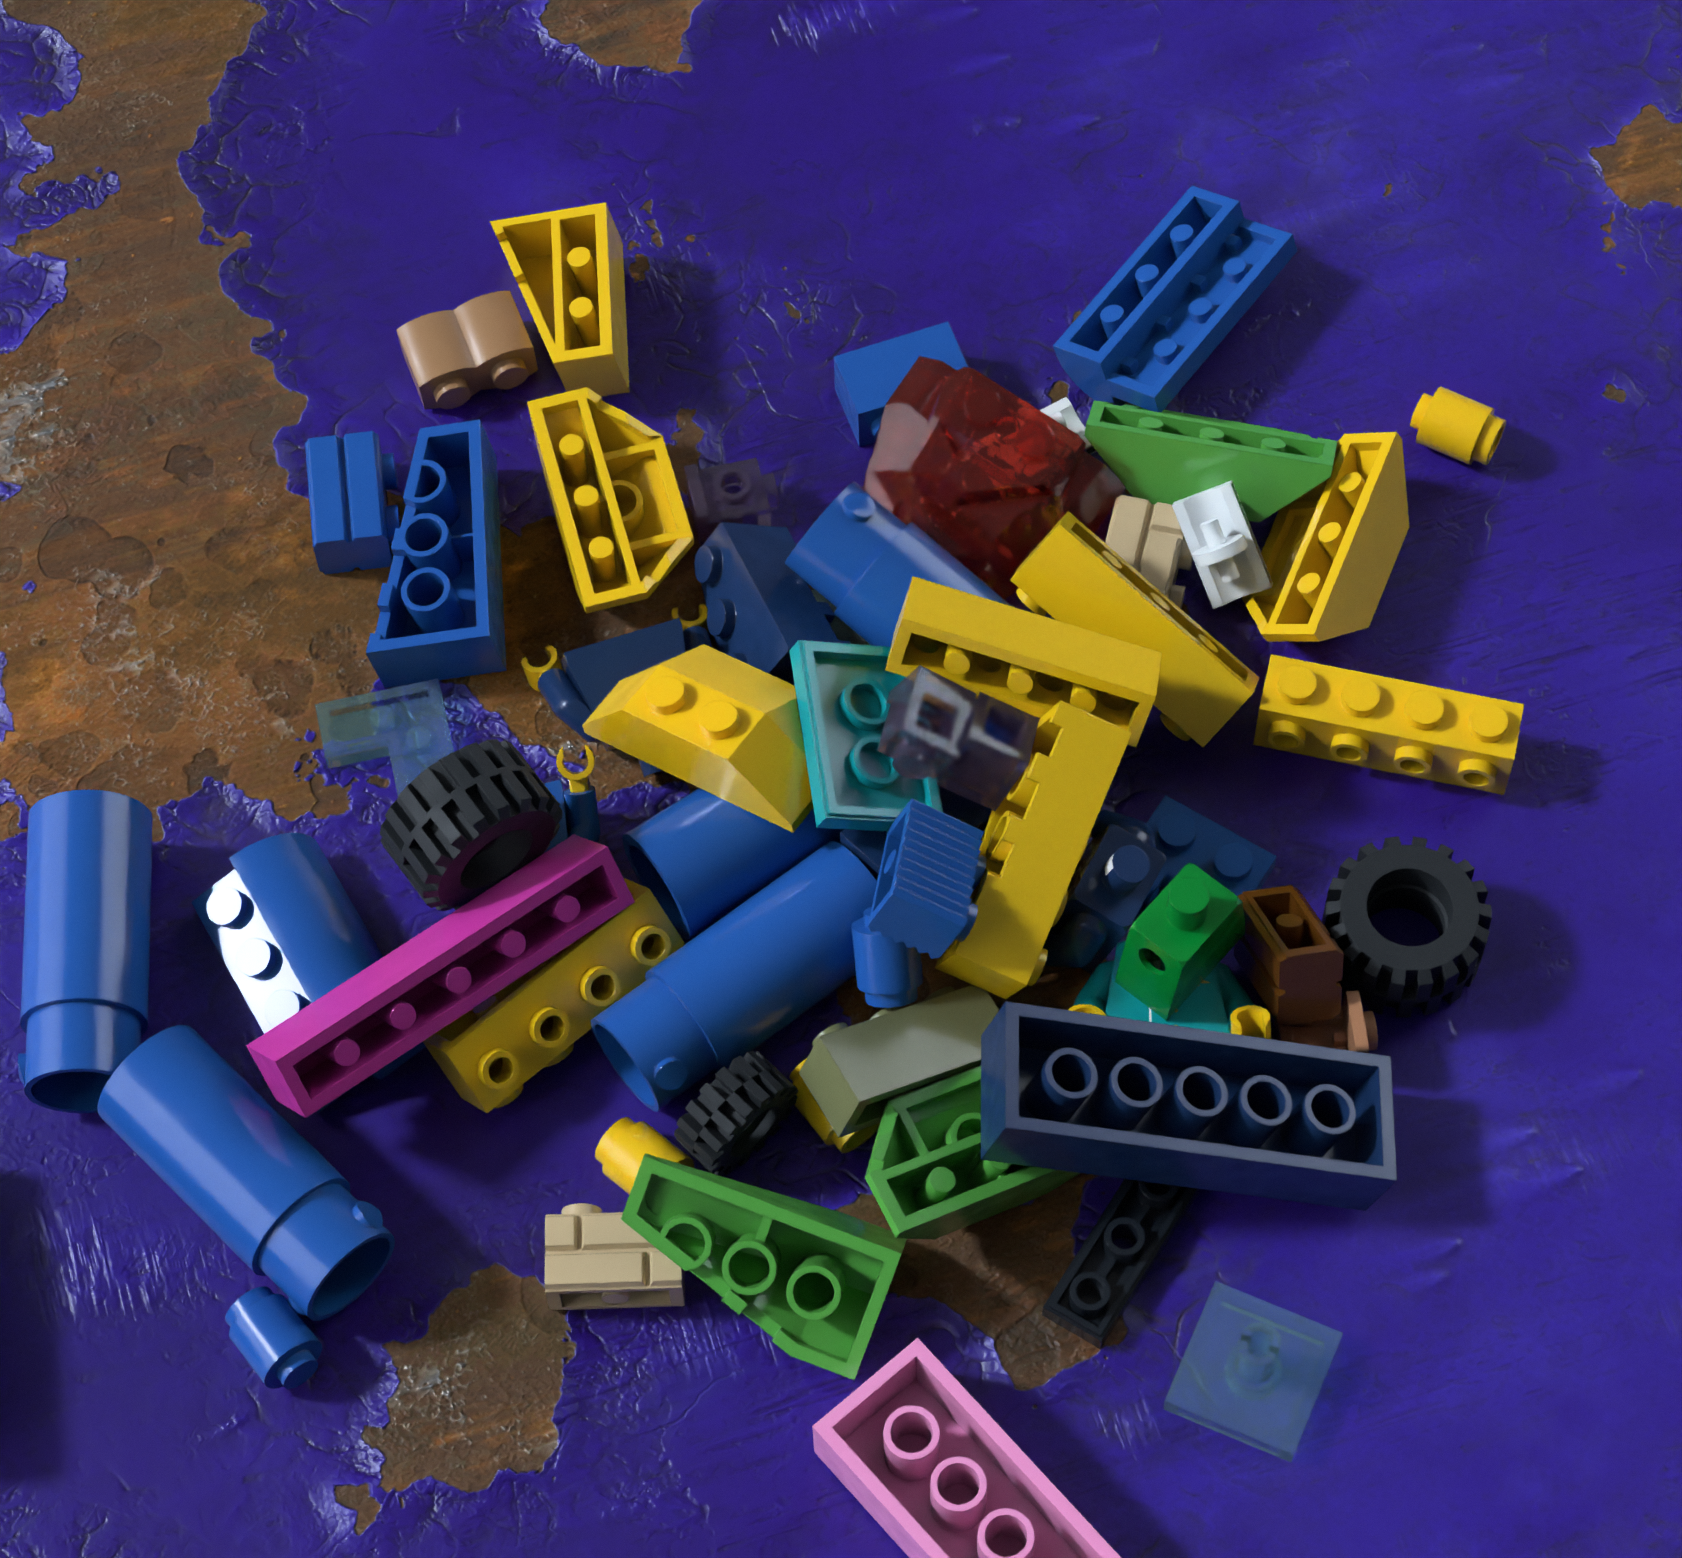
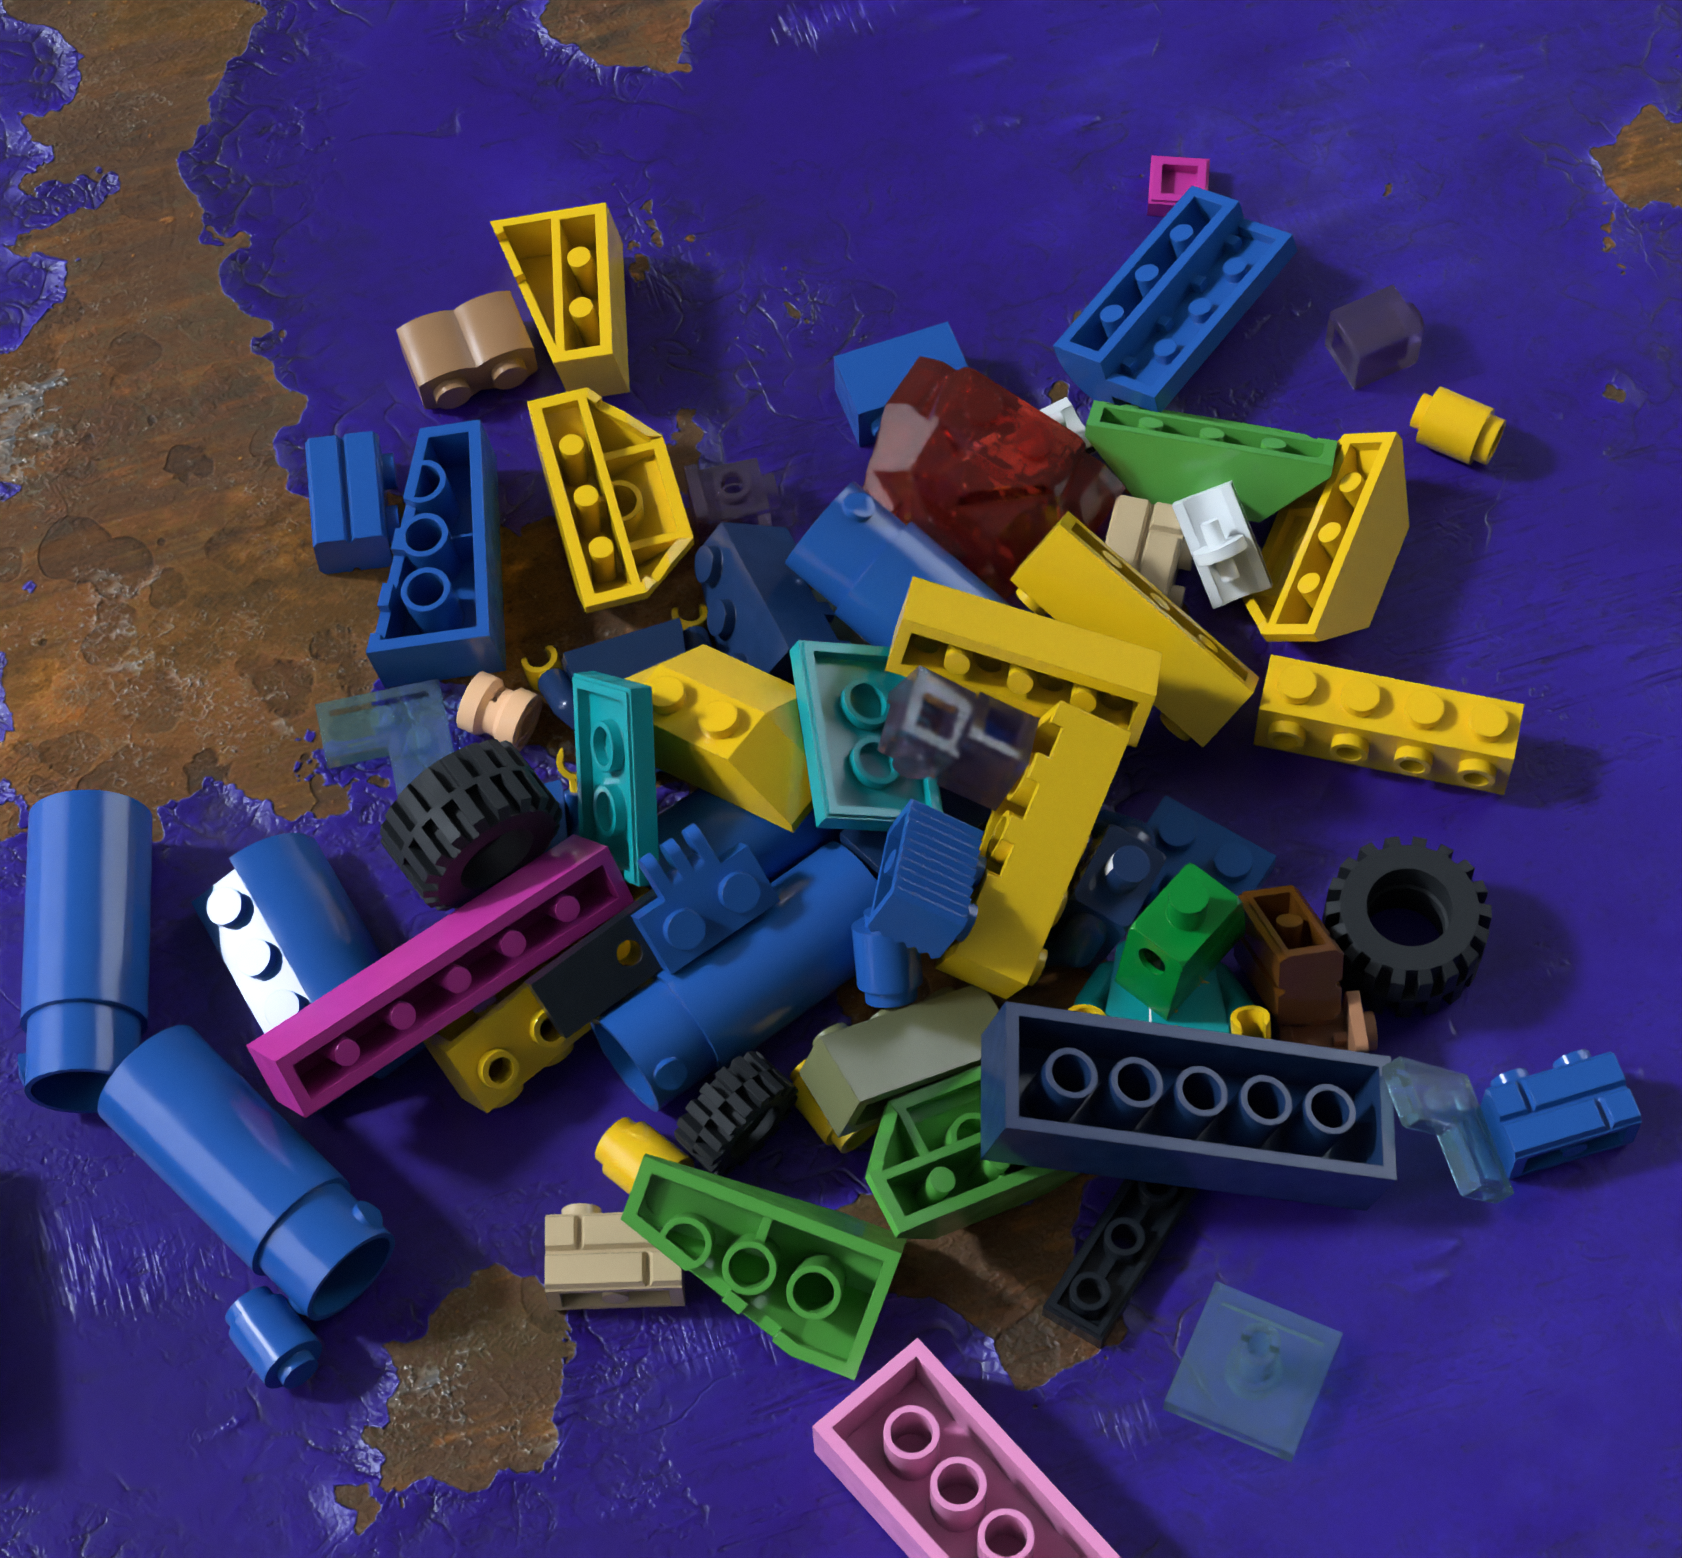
(498, 710): none -> light nougat wheel
(590, 976): none -> black tile
(616, 768): none -> teal tile
(699, 898): none -> blue hinge
(1172, 178): none -> dark pink tile
(1374, 336): none -> clear purple brick
(1446, 1106): none -> clear light blue tile
(1560, 1112): none -> blue brick

